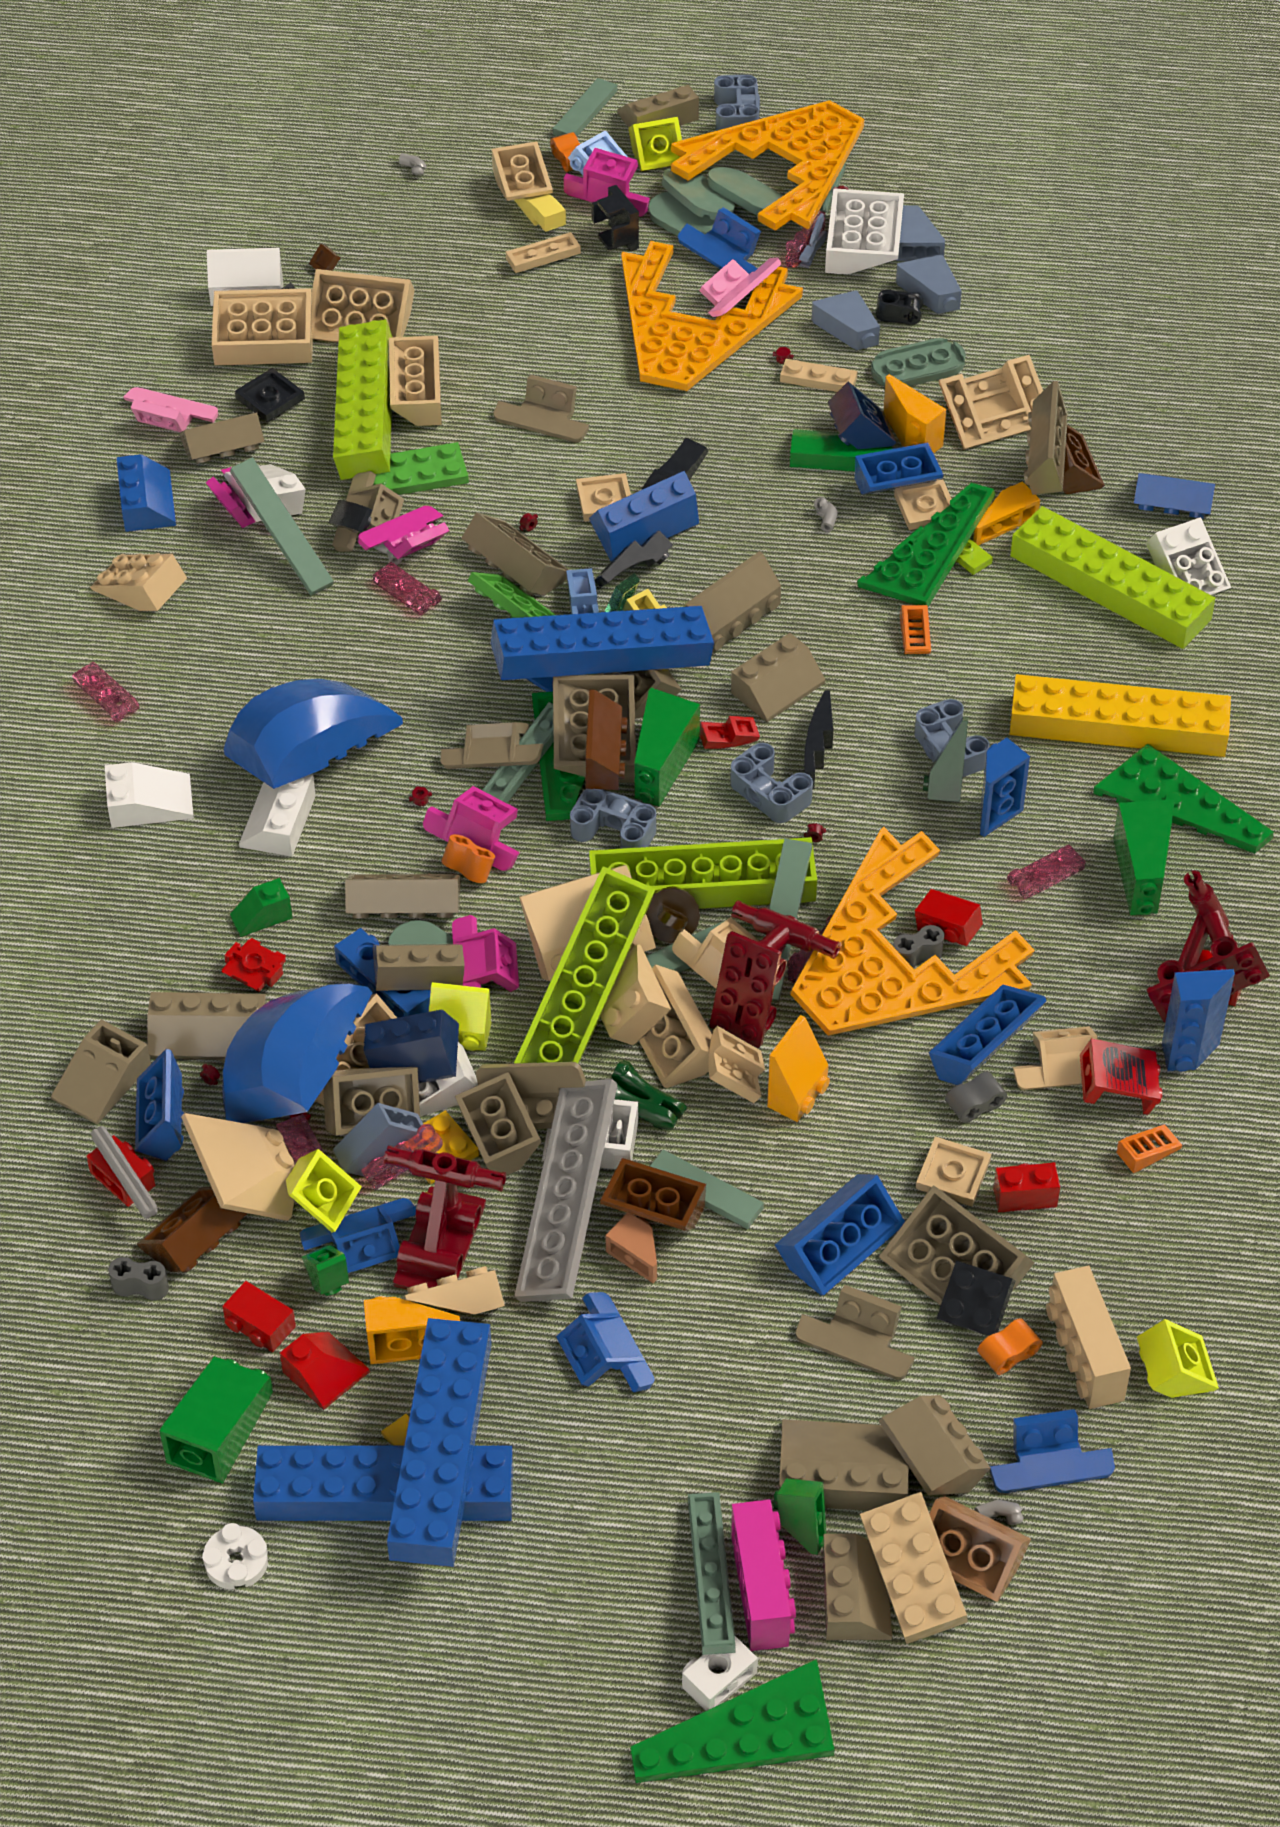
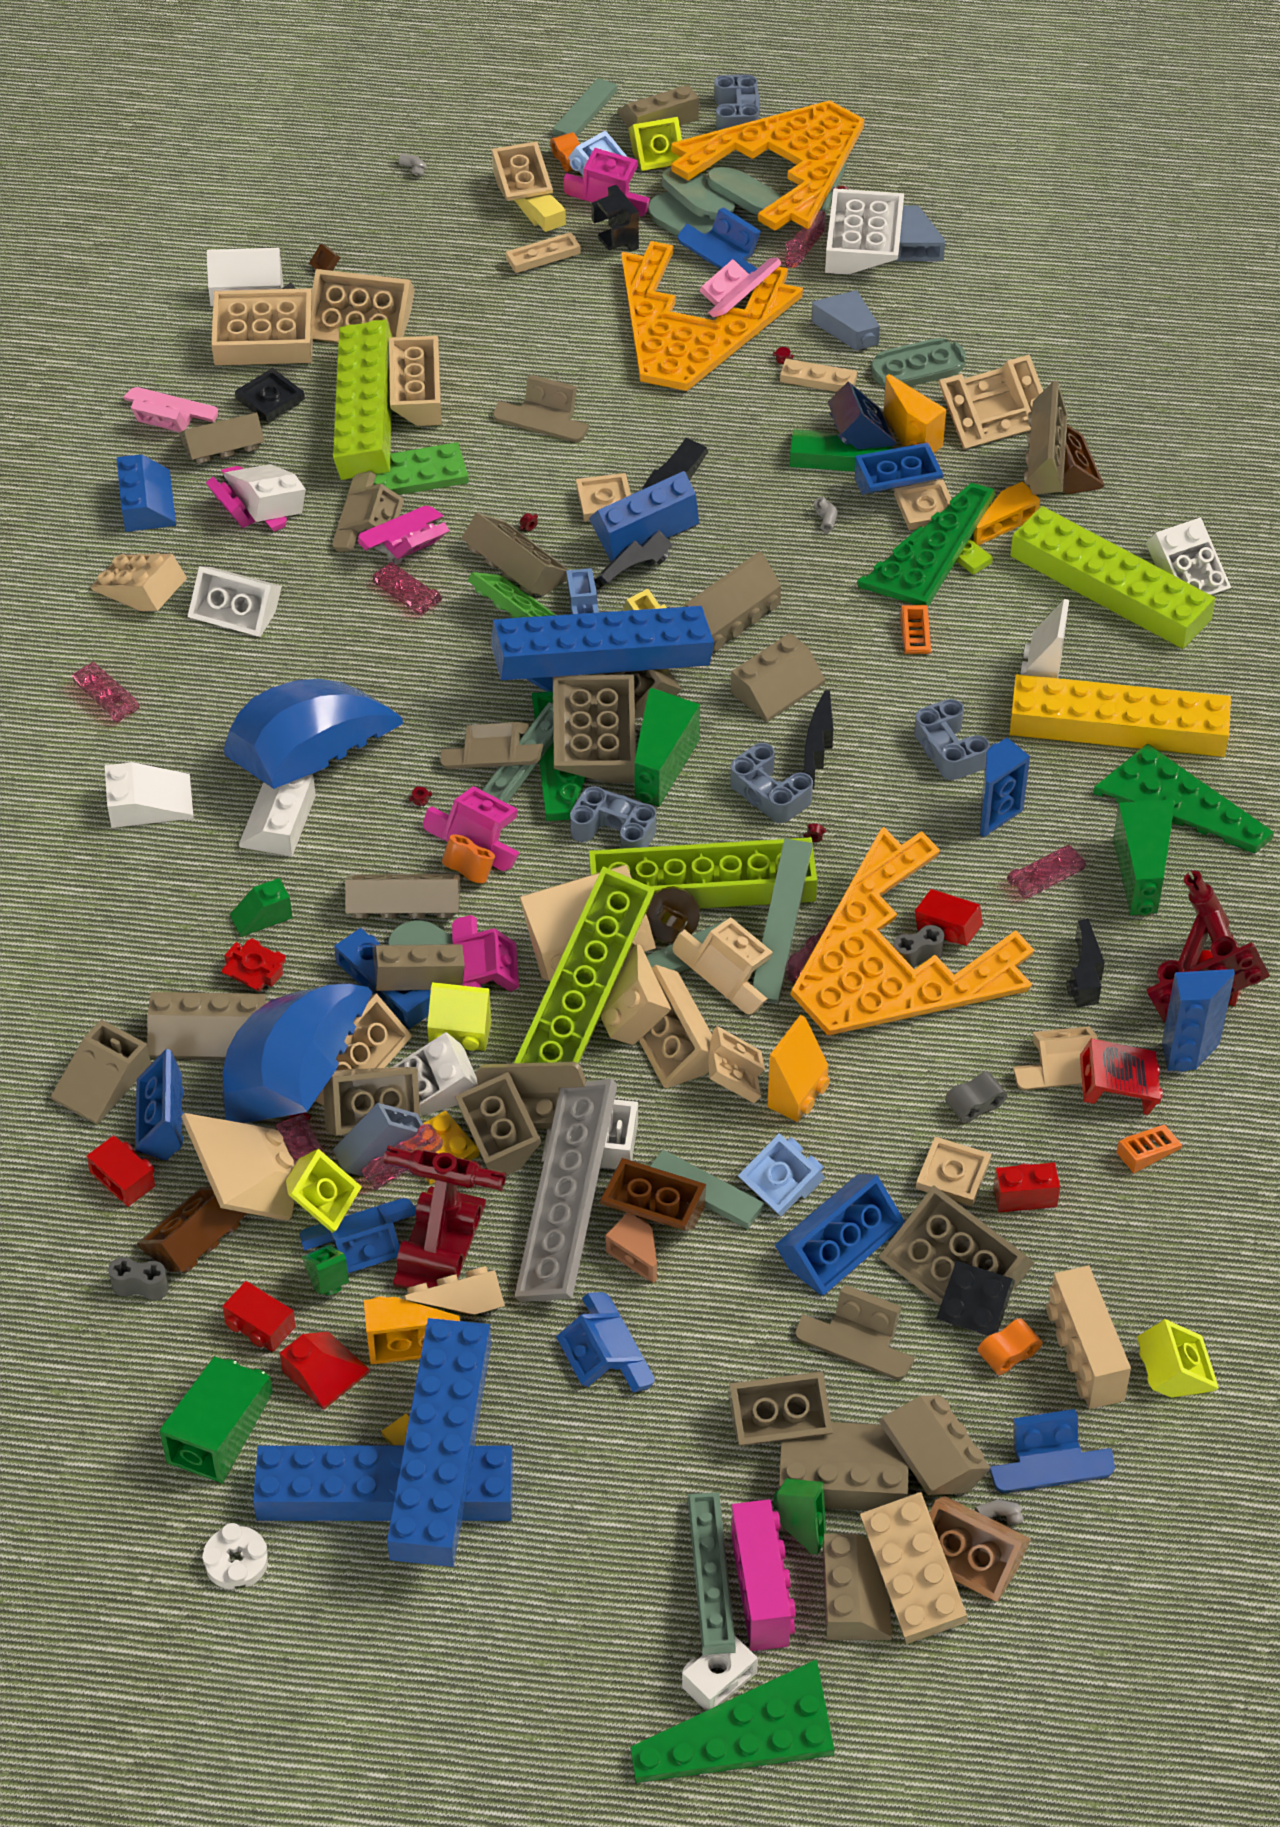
(124, 1172): light grey axle -> none
(209, 1074): dark red piece -> none
(233, 600): none -> white slope
(281, 526): sand green tile -> none
(351, 516): black slope -> none
(417, 1041): dark blue slope -> none
(604, 743): reddish brown slope -> none
(622, 592): clear green tile -> none
(653, 1104): dark green piece -> none
(733, 733): red slope -> none
(755, 967): dark red plate -> none
(779, 1408): none -> dark tan slope
(782, 1174): none -> light blue plate
(816, 241): sand blue piece -> none
(896, 307): black piece -> none
(932, 281): sand blue slope -> none
(947, 770): dark green slope -> none
(984, 1033): blue slope -> none
(1046, 645): none -> white slope
(1086, 977): none -> black slope
(1174, 495): blue slope -> none

